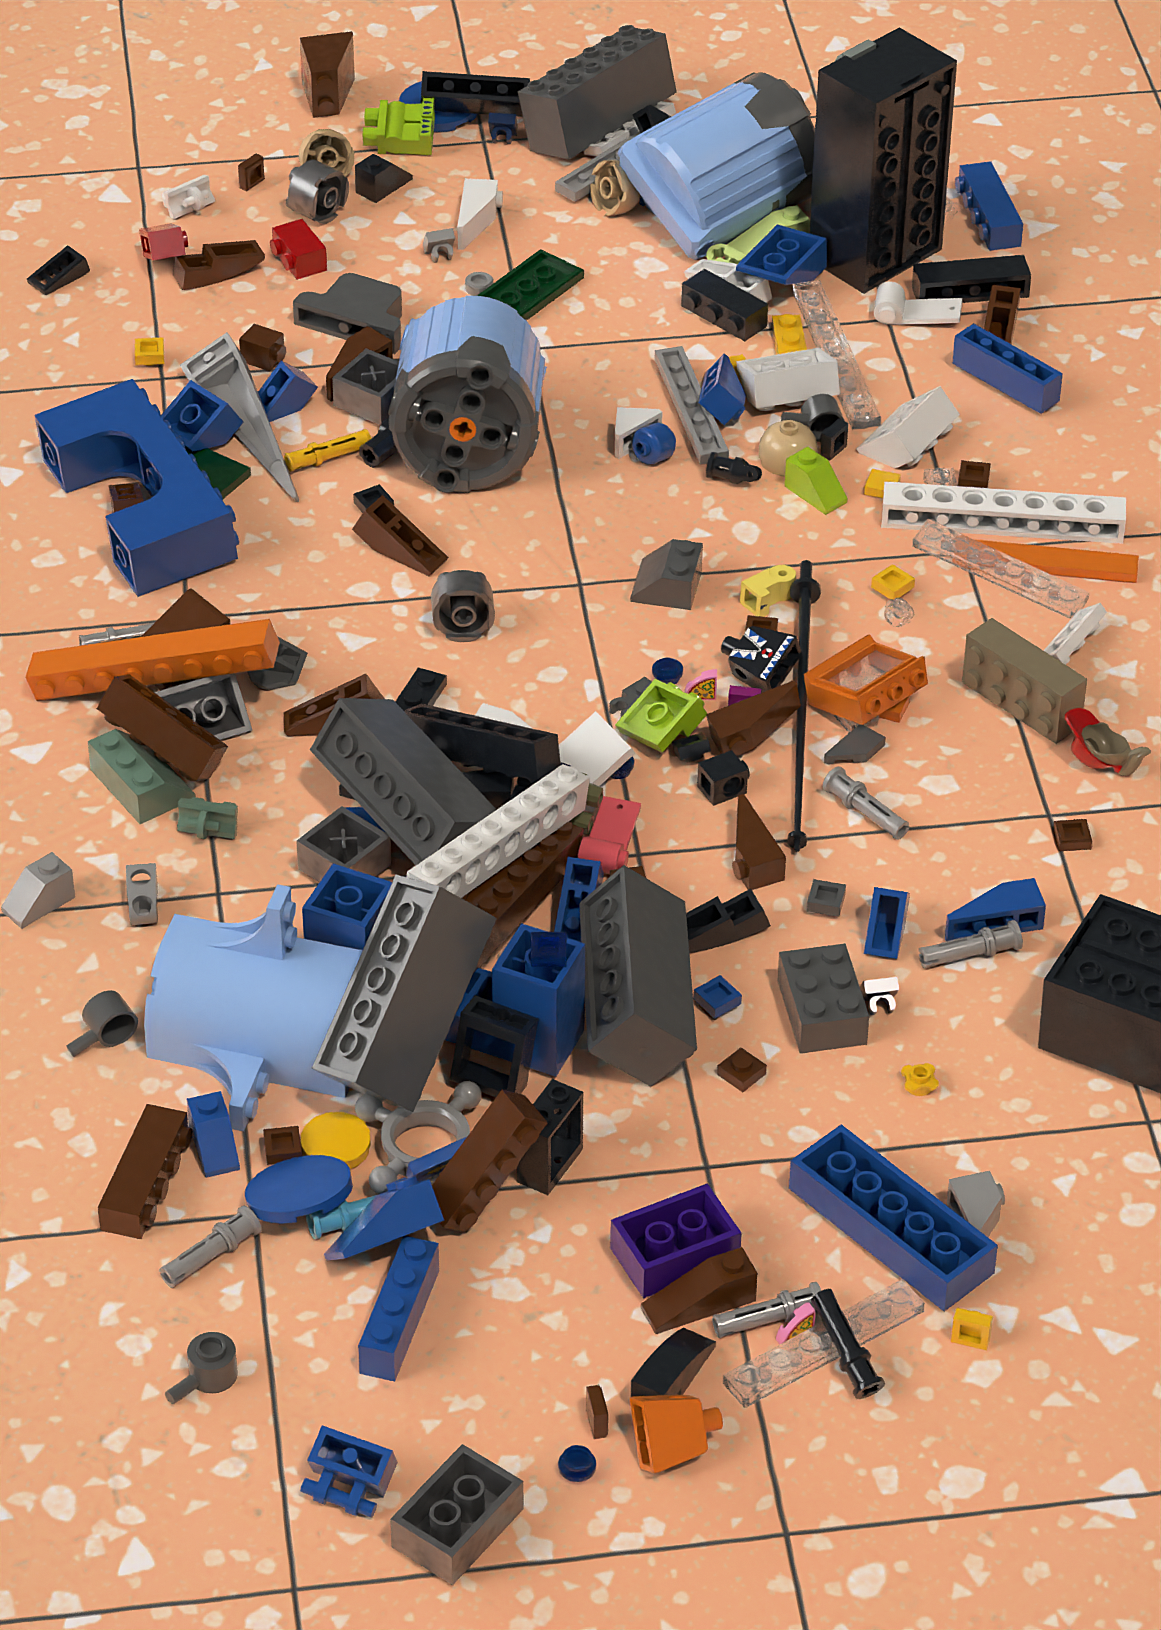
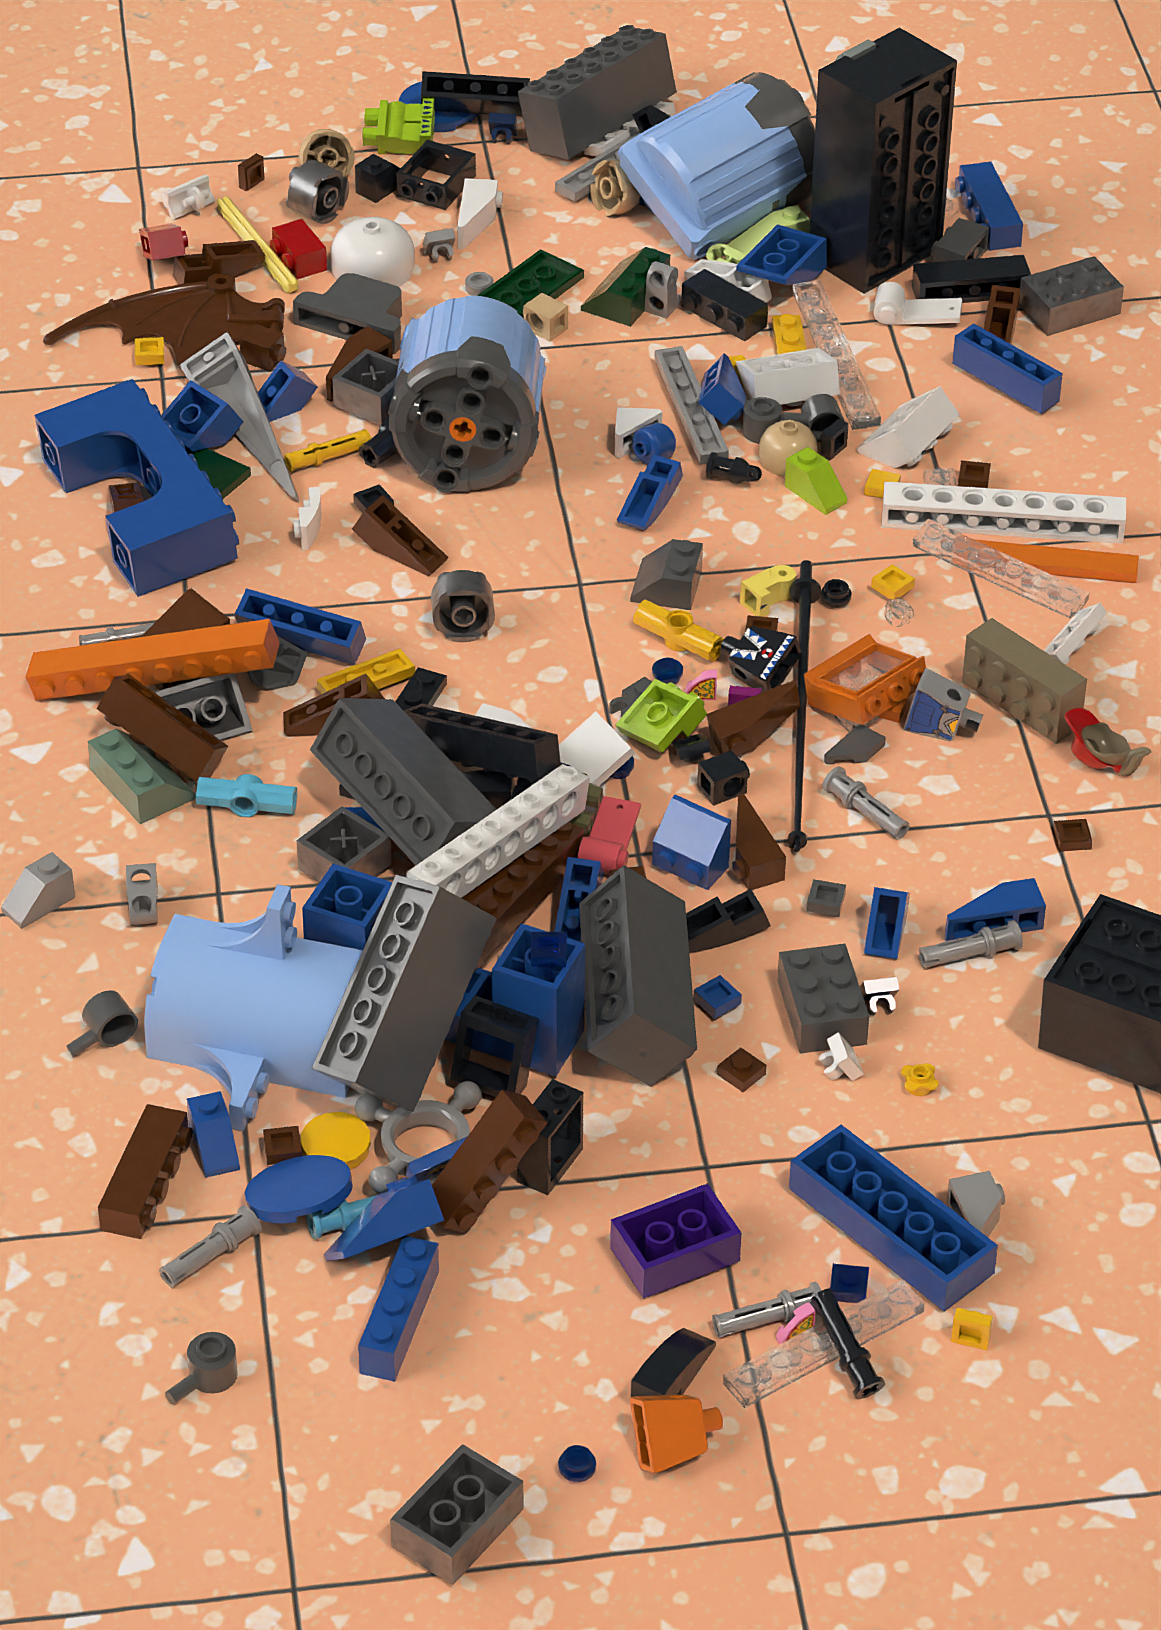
(72, 266): black slope -> none
(183, 314): none -> reddish brown animal
(207, 818): sand green hips -> none
(246, 795): none -> medium azure piece
(248, 232): none -> light yellow axle
(305, 626): none -> blue brick
(309, 519): none -> white slope
(327, 71): reddish brown slope -> none
(353, 1463): blue brick -> none
(374, 250): none -> white cylinder
(381, 670): none -> yellow plate
(432, 157): none -> black window
(546, 316): none -> tan brick
(597, 1411): reddish brown tile -> none
(624, 289): none -> dark green slope
(651, 492): none -> blue slope
(661, 287): none -> light grey leg
(678, 630): none -> yellow piece
(692, 843): none -> slope
(705, 1290): reddish brown slope -> none
(758, 416): none -> dark grey piece
(836, 593): none -> black plate
(842, 1059): none -> white tile
(849, 1282): none -> clear blue plate
(940, 708): none -> torso
(961, 242): none -> dark grey brick
(1071, 295): none -> flat silver brick

